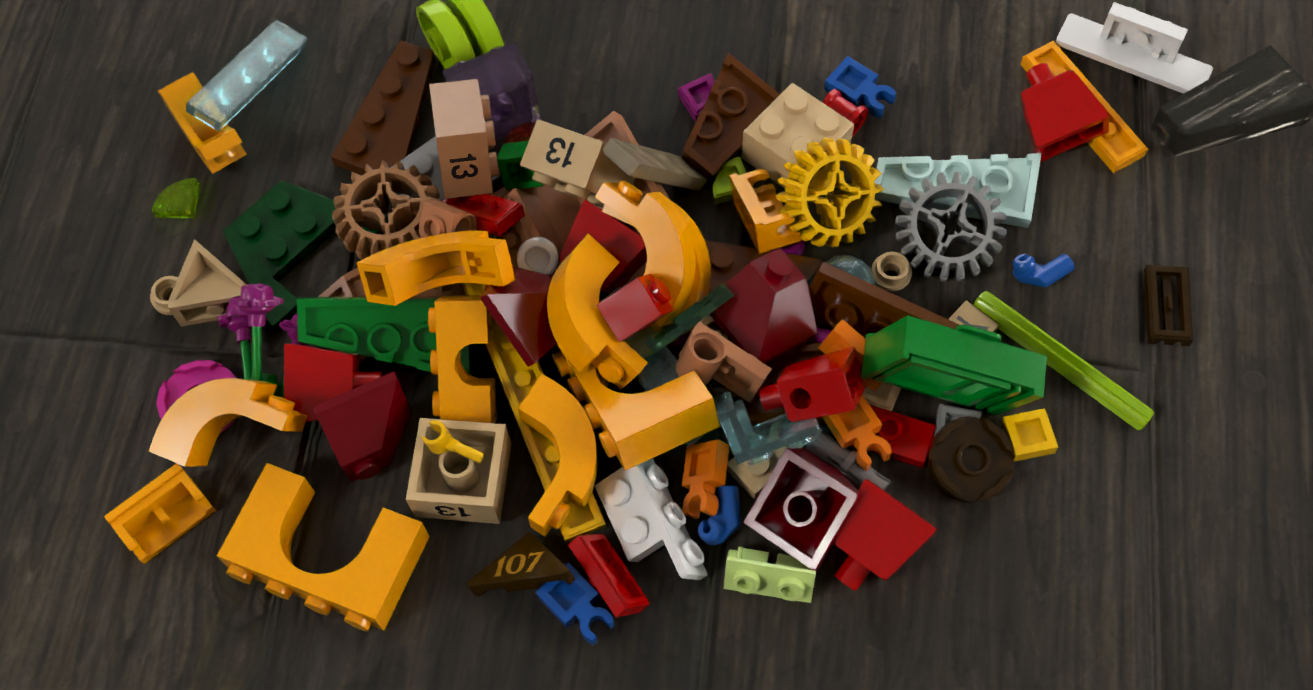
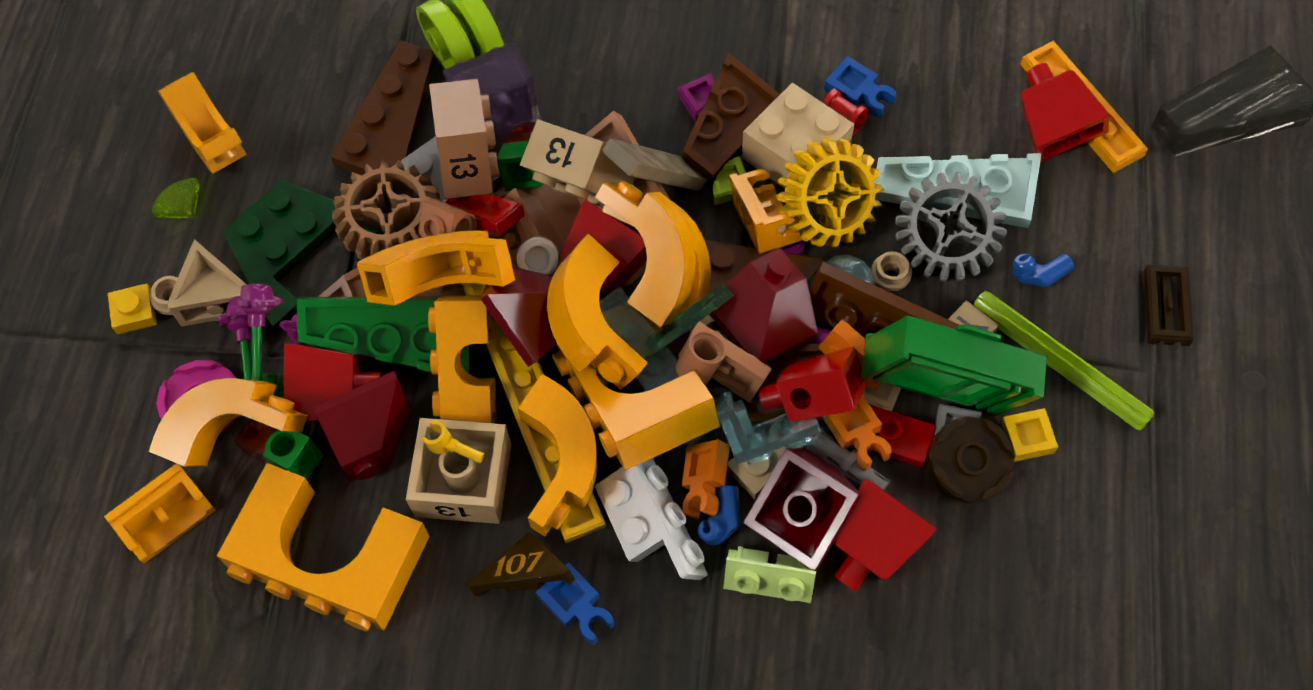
(131, 309): none -> yellow plate
(246, 75): clear light blue tile -> none
(280, 448): none -> green leg
(609, 574): red plate -> none
(636, 306): red brick -> none
(1137, 46): white bracket -> none

